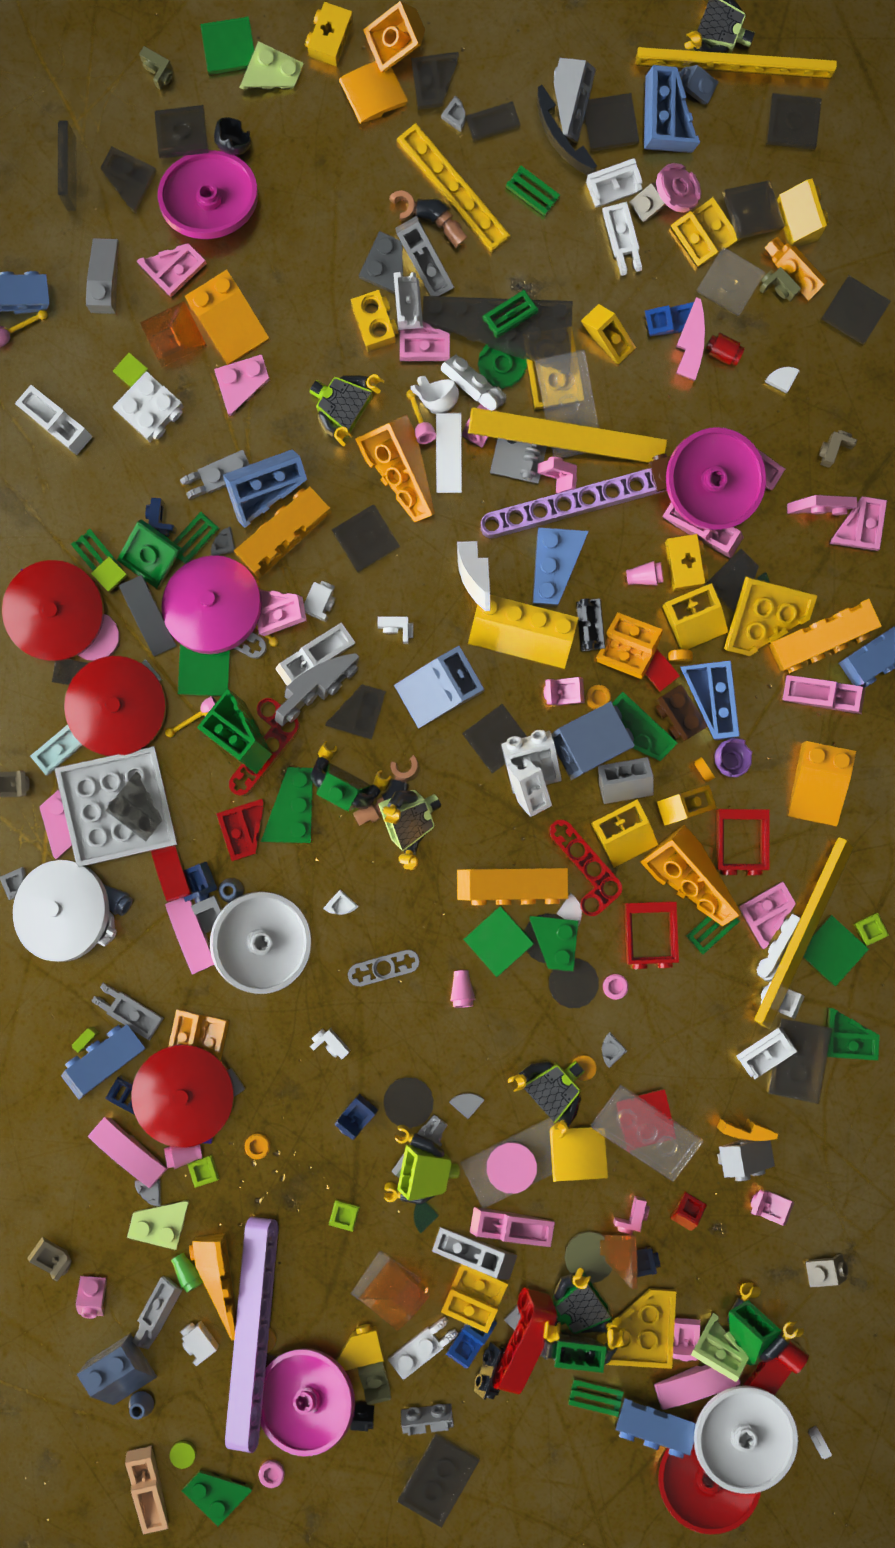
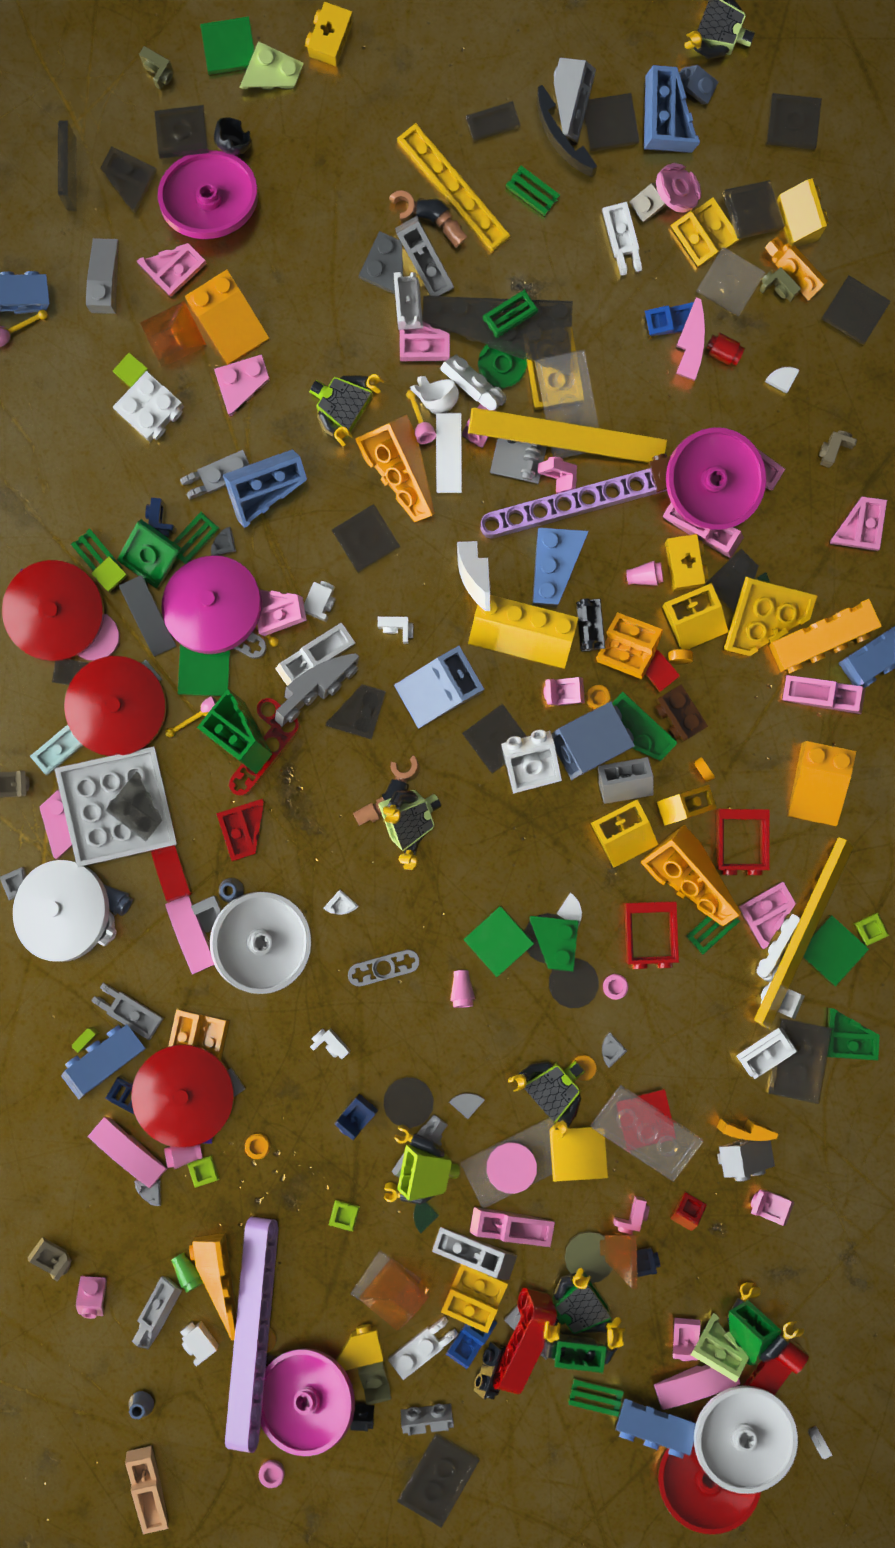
(54, 419): white slope -> none
(116, 1372): sand blue slope -> none
(159, 1224): yellowish green wing -> none
(182, 1454): lime tile -> none
(200, 882): dark blue bracket -> none
(215, 1495): green wing -> none
(282, 532): light orange wedge -> none
(292, 810): green wing -> none
(342, 787): torso -> none
(369, 321): yellow brick -> none
(372, 91): light orange slope -> none
(395, 35): light orange slope -> none
(433, 77): clear smoke wing -> none
(455, 114): light grey tile -> none
(512, 884): light orange wedge -> none
(529, 788): white hinge -> none
(581, 864): red beam -> none
(608, 333): yellow slope -> none
(614, 183): white hinge -> none
(648, 1331): yellow plate -> none
(715, 695): medium blue wedge -> none
(733, 757): medium lavender hair -> none
(736, 62): yellow tile -> none
(822, 504): bright pink wing -> none
(827, 1271): bracket -> none

